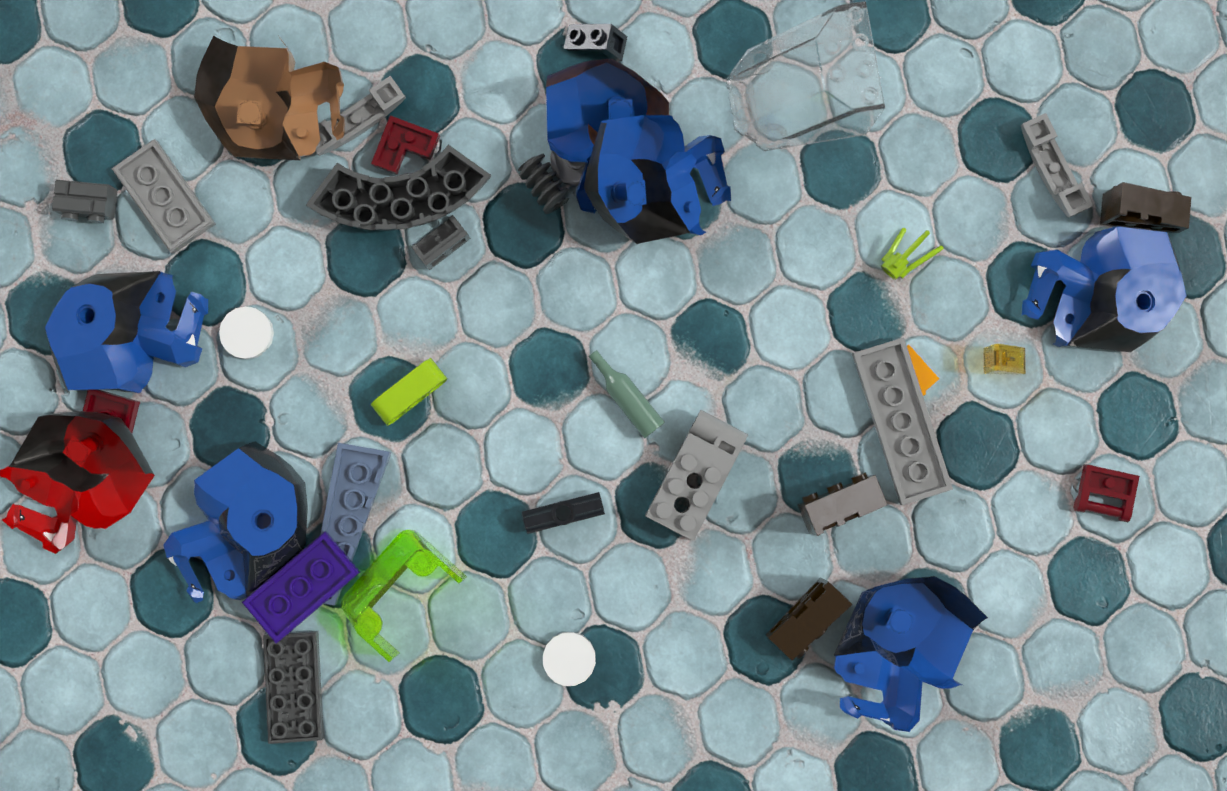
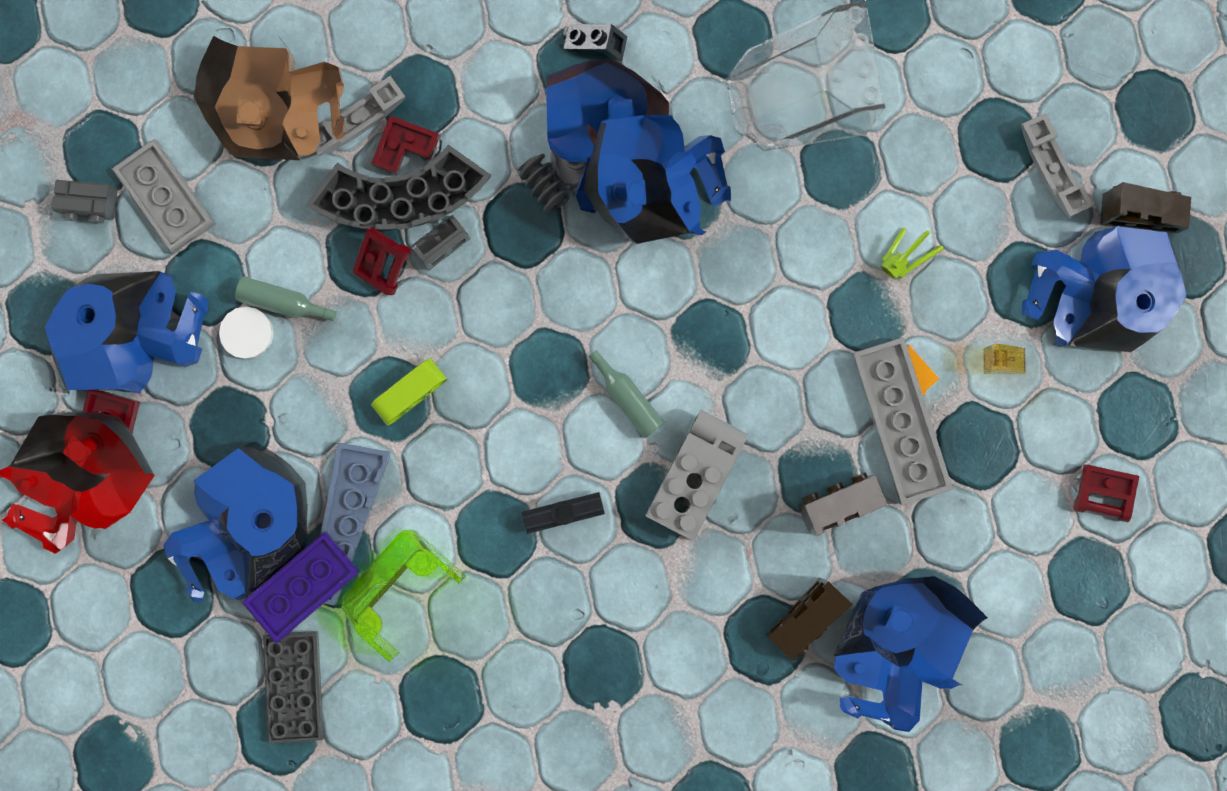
(278, 300): none -> sand green piece
(373, 258): none -> dark red plate
(569, 658): white tile -> none

